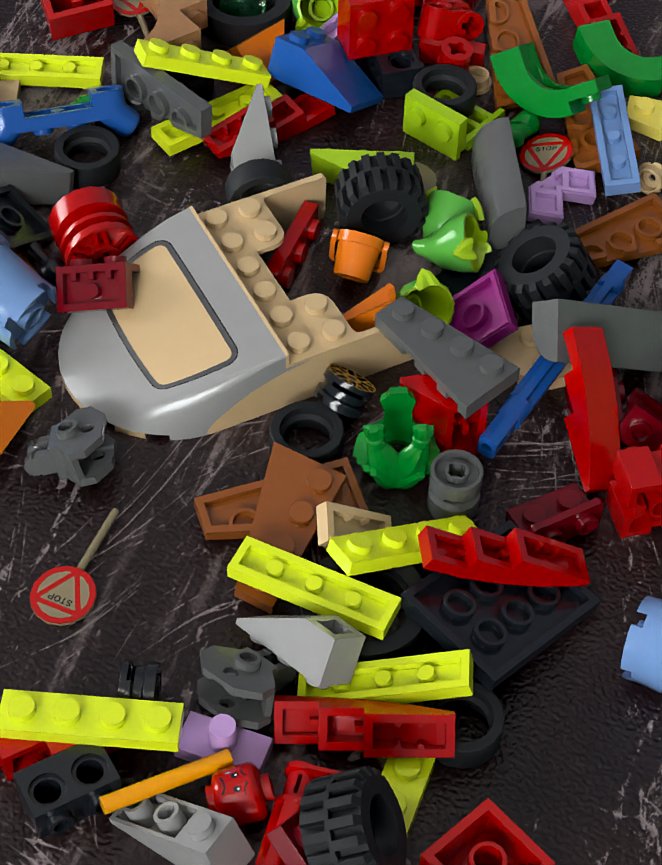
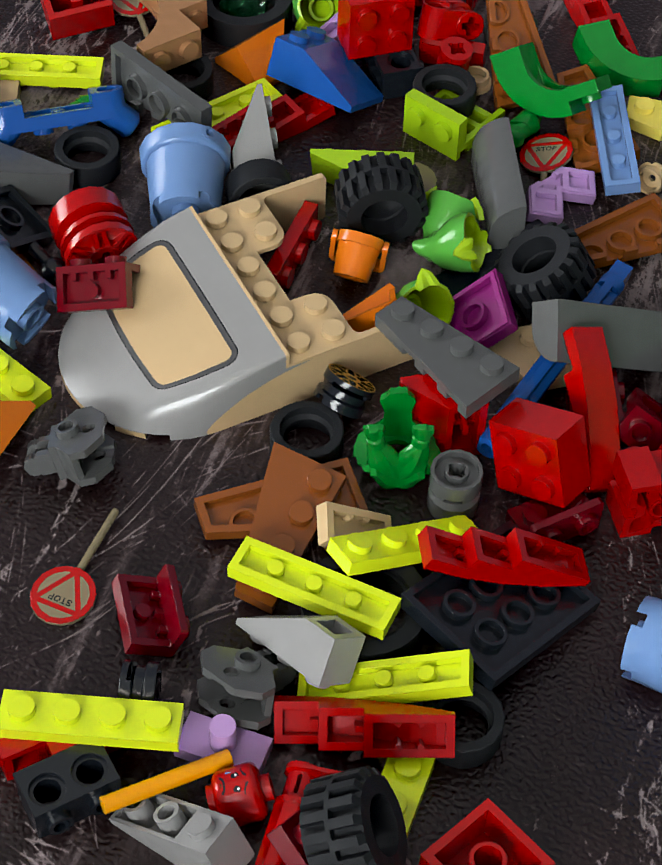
(151, 612): none -> dark red bracket
(184, 168): none -> medium blue piece
(196, 62): neon yellow plate -> none
(540, 452): none -> red brick

